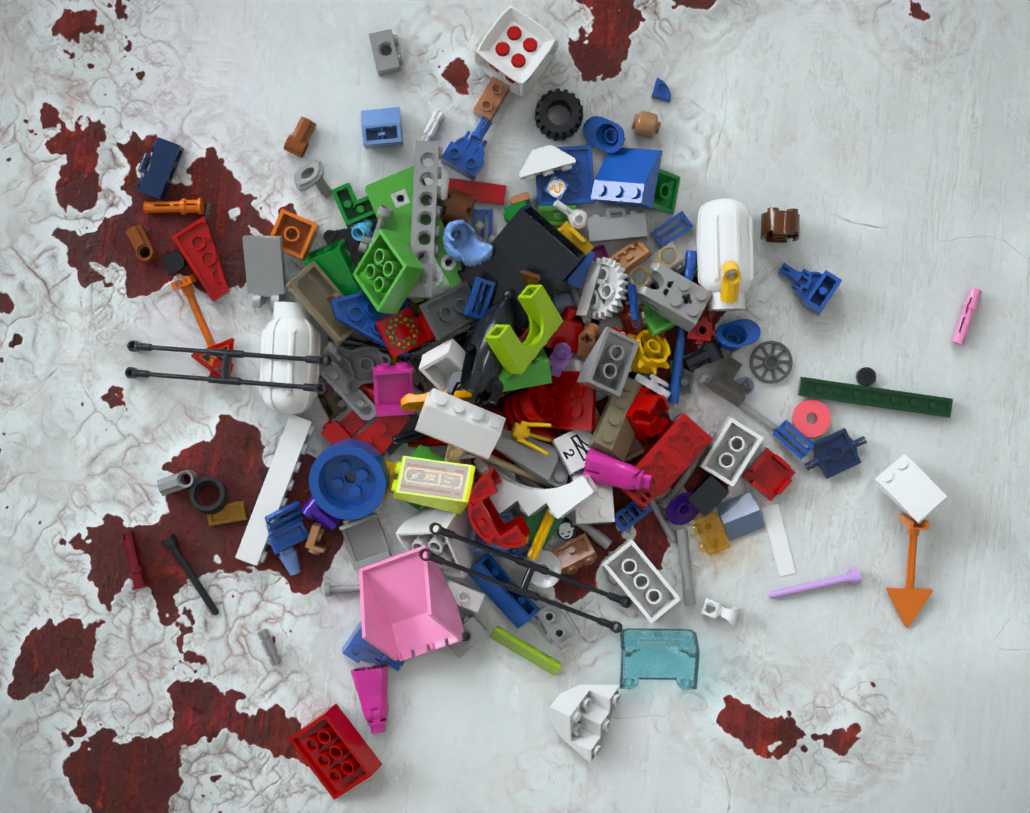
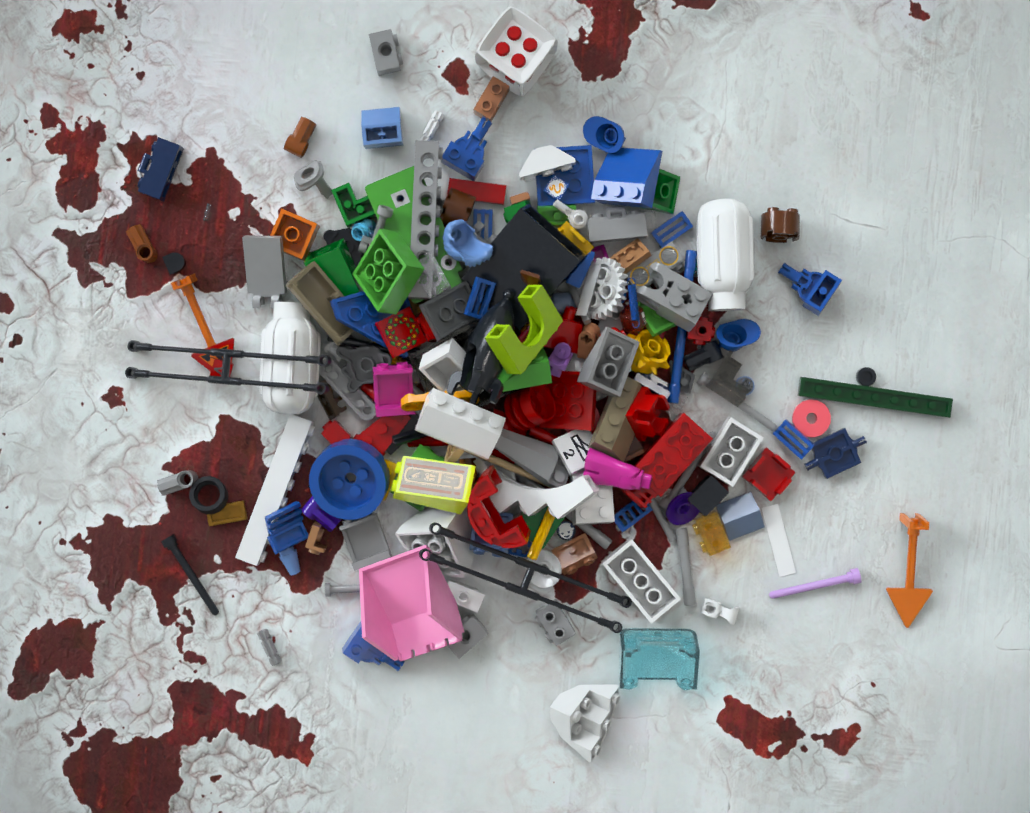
(136, 569): dark red pin -> none
(183, 206): orange pin -> none
(201, 254): red wing -> none
(335, 751): red slope -> none
(352, 423): red tile -> none
(373, 694): dark pink piece -> none
(515, 606): blue brick -> none
(521, 432): yellow plant -> none
(526, 650): lime slope -> none
(558, 98): black tyre -> none
(646, 124): medium nougat head -> none
(661, 91): blue tile -> none
(730, 283): yellow piece -> none
(771, 362): dark grey wheel -> none
(911, 489): white slope -> none
(969, 308): bright pink pin -> none

